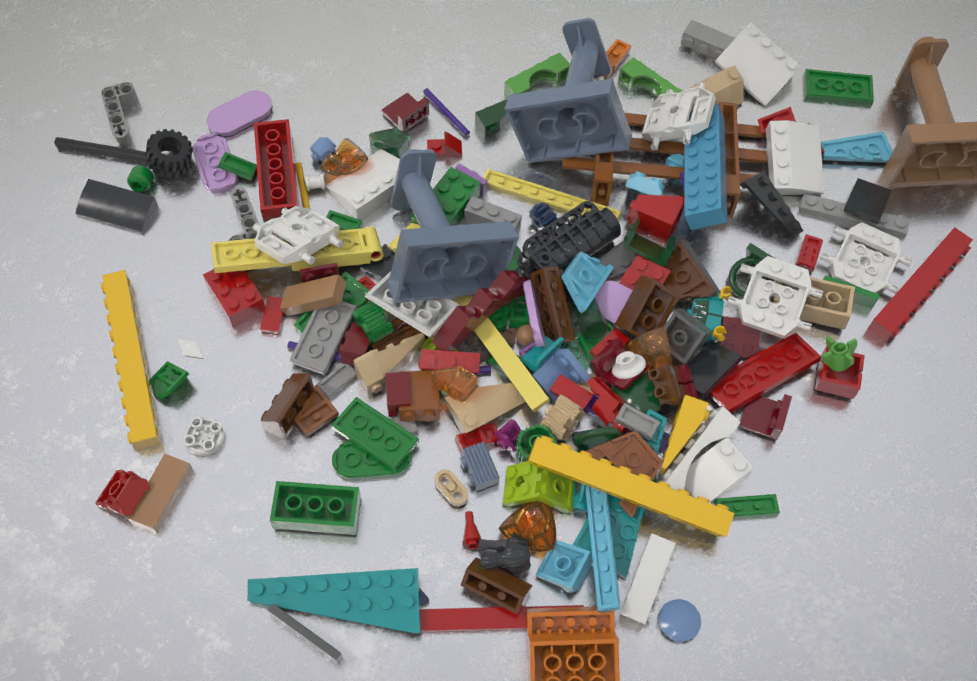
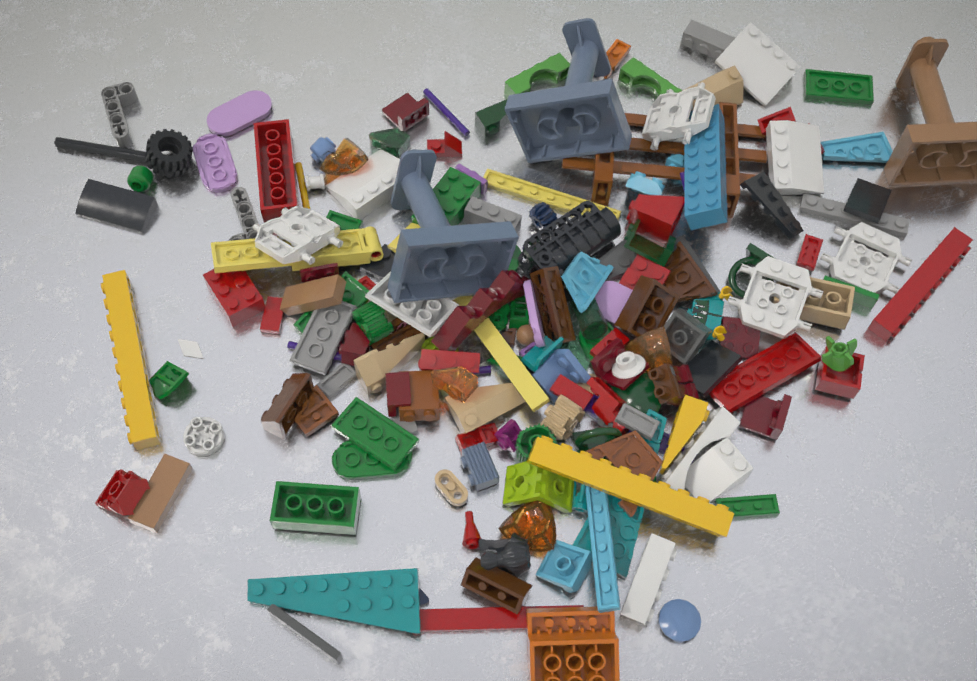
(237, 166): green tile -> none

